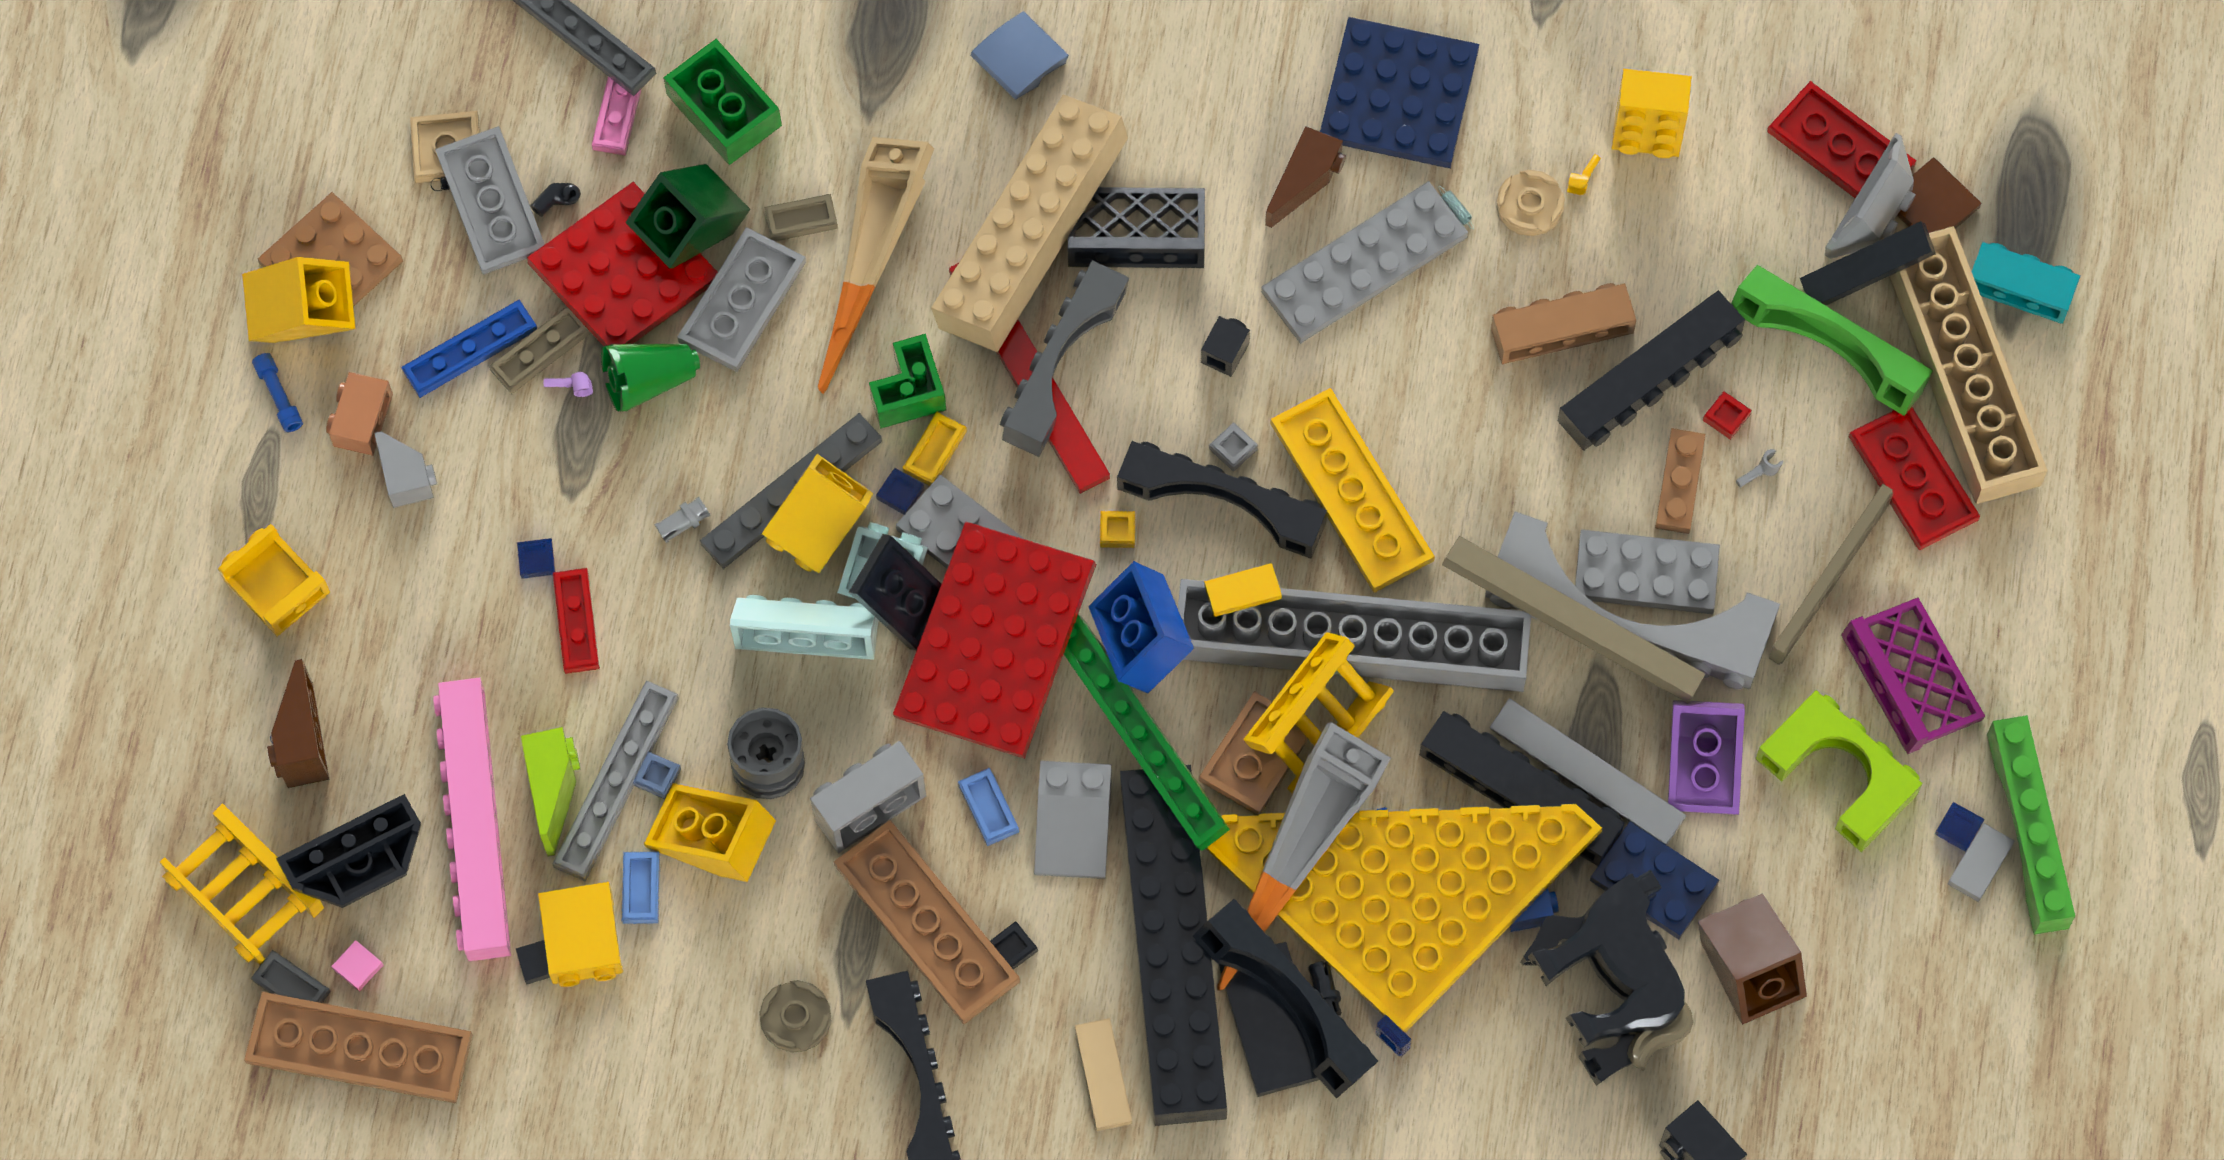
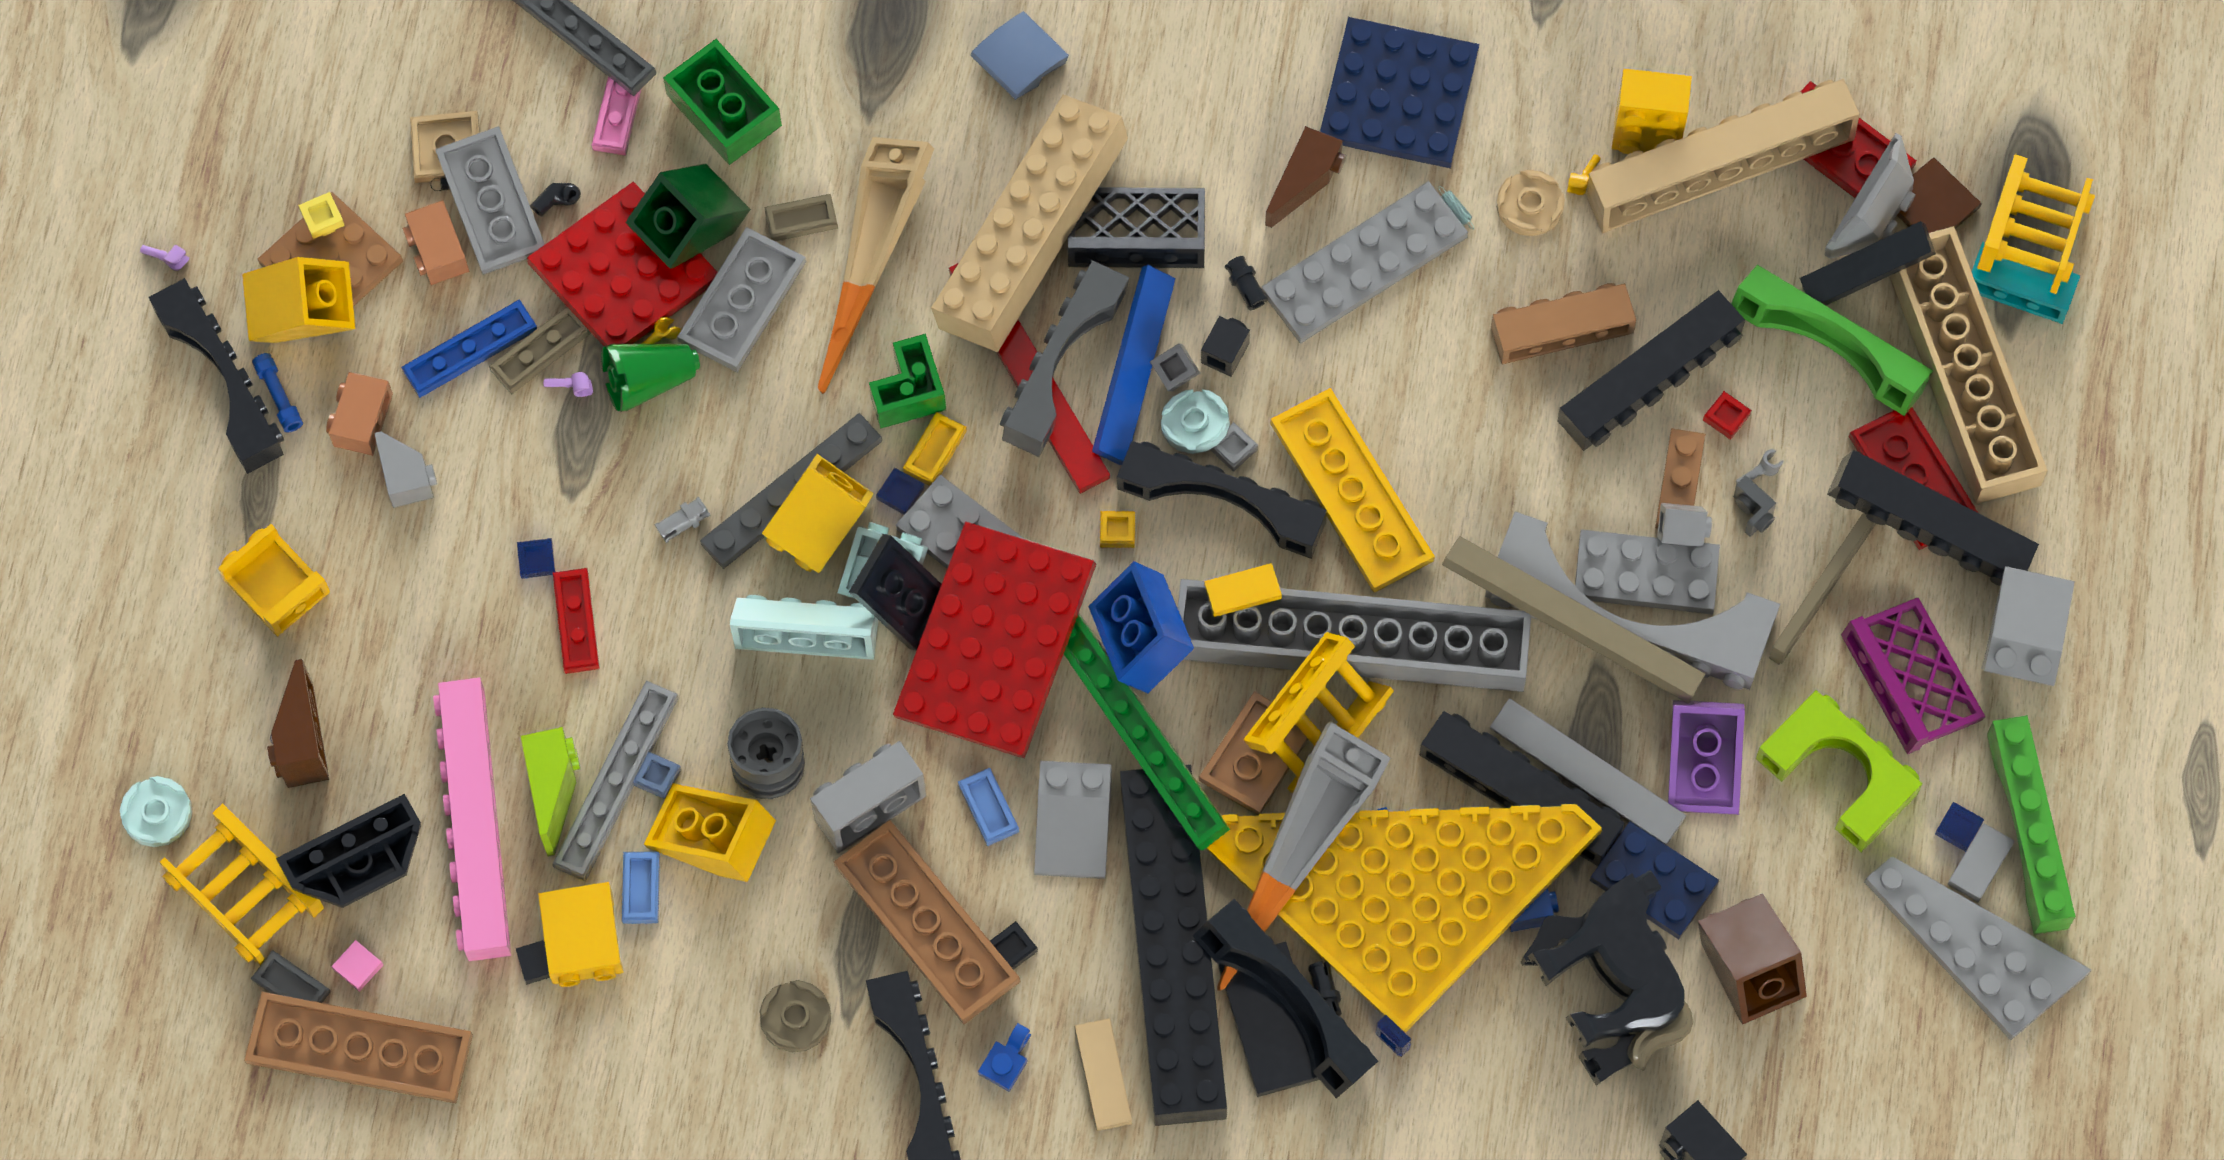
(156, 811): none -> light aqua tile
(174, 258): none -> lavender hand
(185, 321): none -> black arch
(321, 215): none -> light yellow tile
(436, 243): none -> nougat brick
(661, 331): none -> yellow hand
(1005, 1063): none -> blue plate
(1133, 364): none -> blue tile
(1175, 367): none -> flat silver brick
(1195, 421): none -> light aqua tile
(1243, 278): none -> black pin
(1683, 524): none -> light grey brick
(1722, 155): none -> tan brick
(1755, 501): none -> dark grey bracket
(1929, 517): none -> black brick
(1992, 960): none -> light grey wing
(2004, 226): none -> yellow fence
(2028, 626): none -> light grey slope

